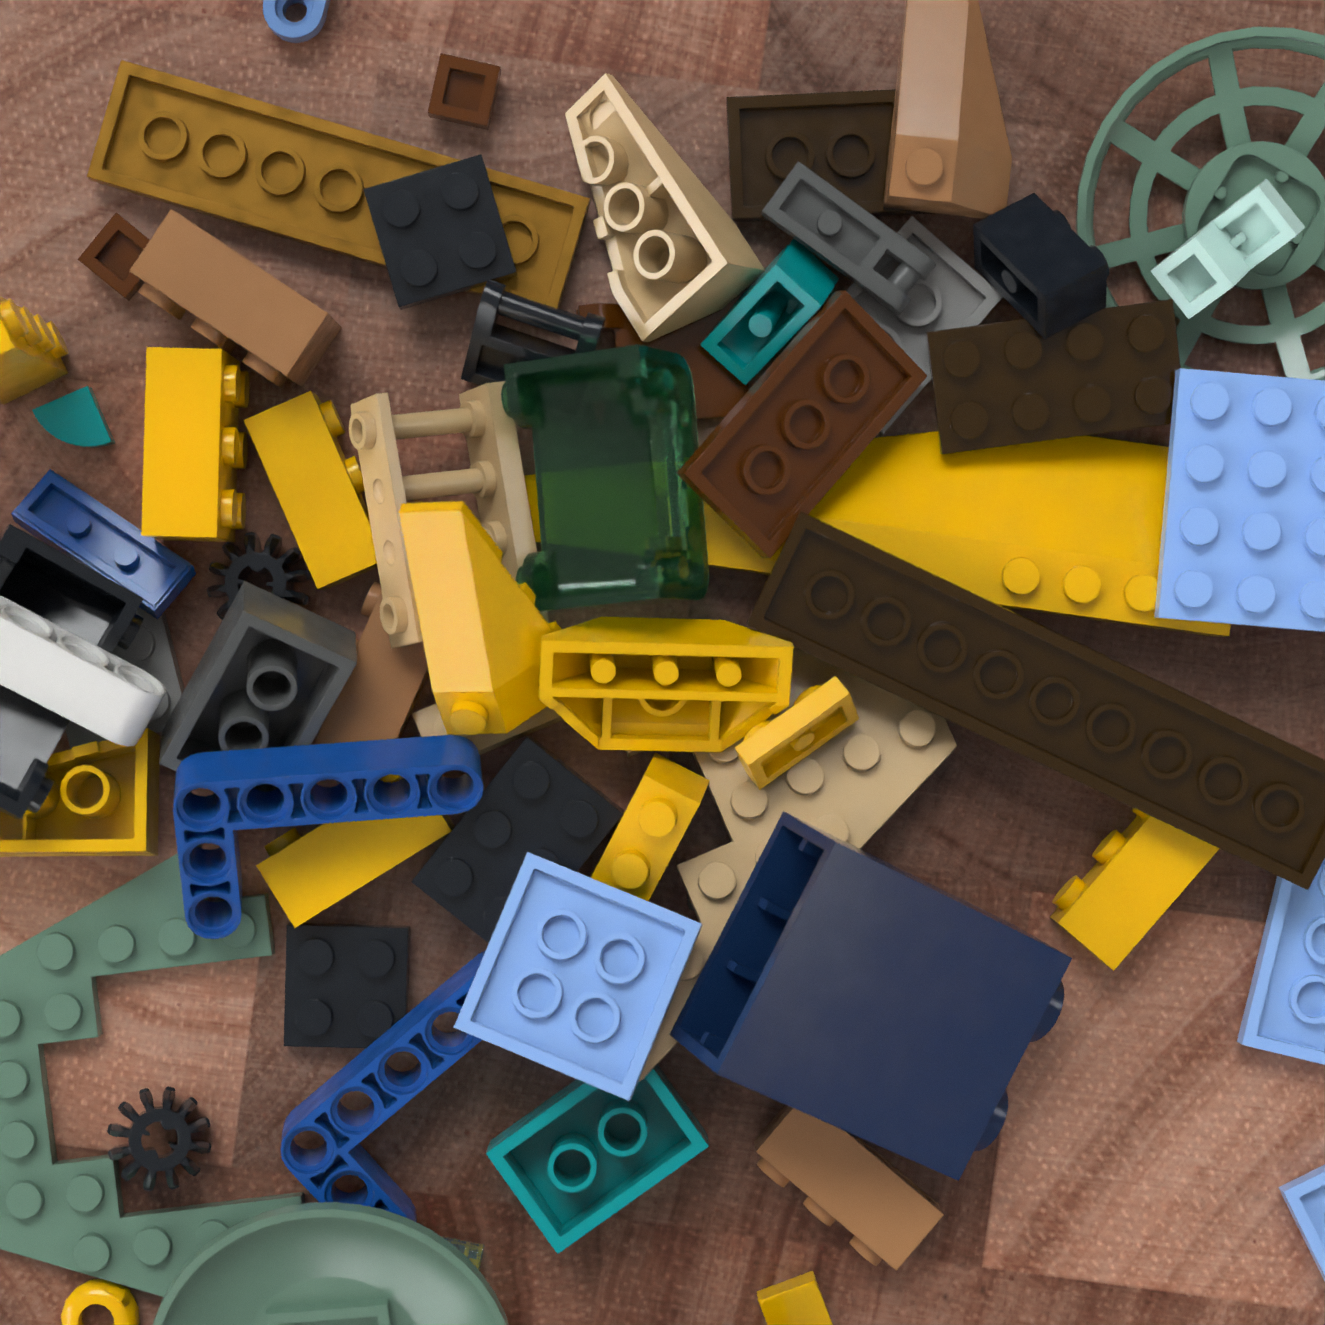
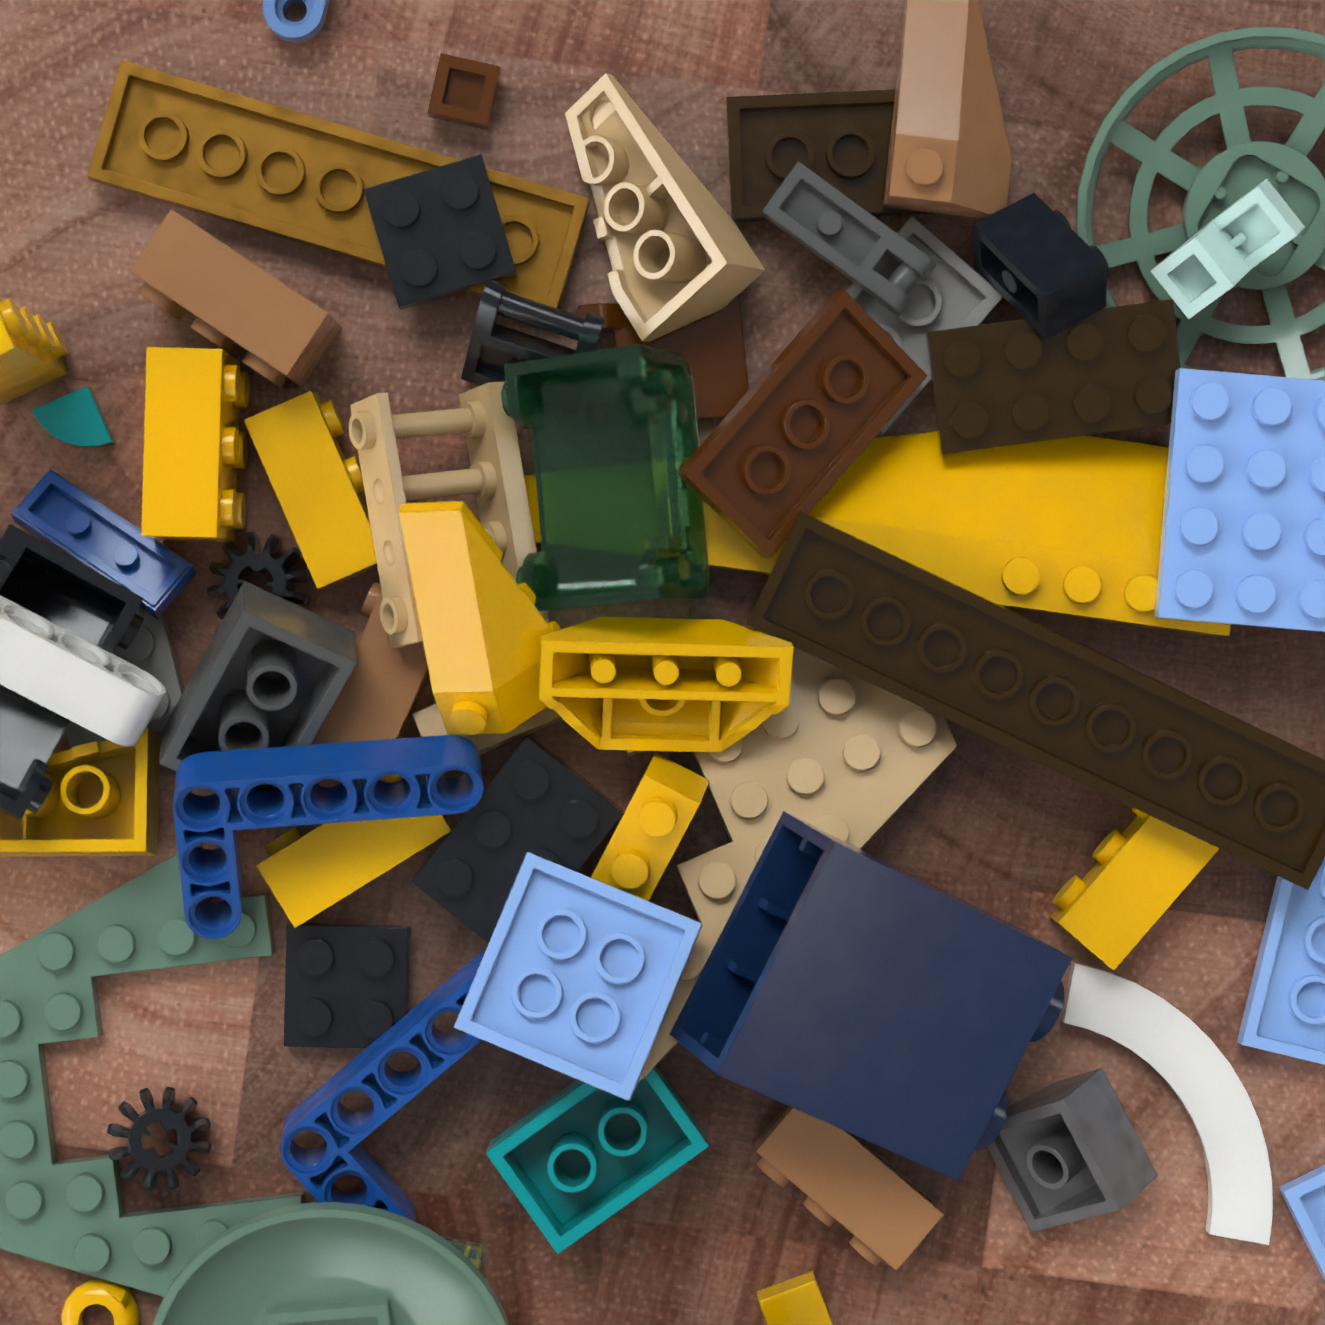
(114, 254): reddish brown plate -> none
(770, 311): teal slope -> none
(810, 723): yellow plate -> none
(1071, 1152): none -> flat silver slope
(1204, 1083): none -> white tile

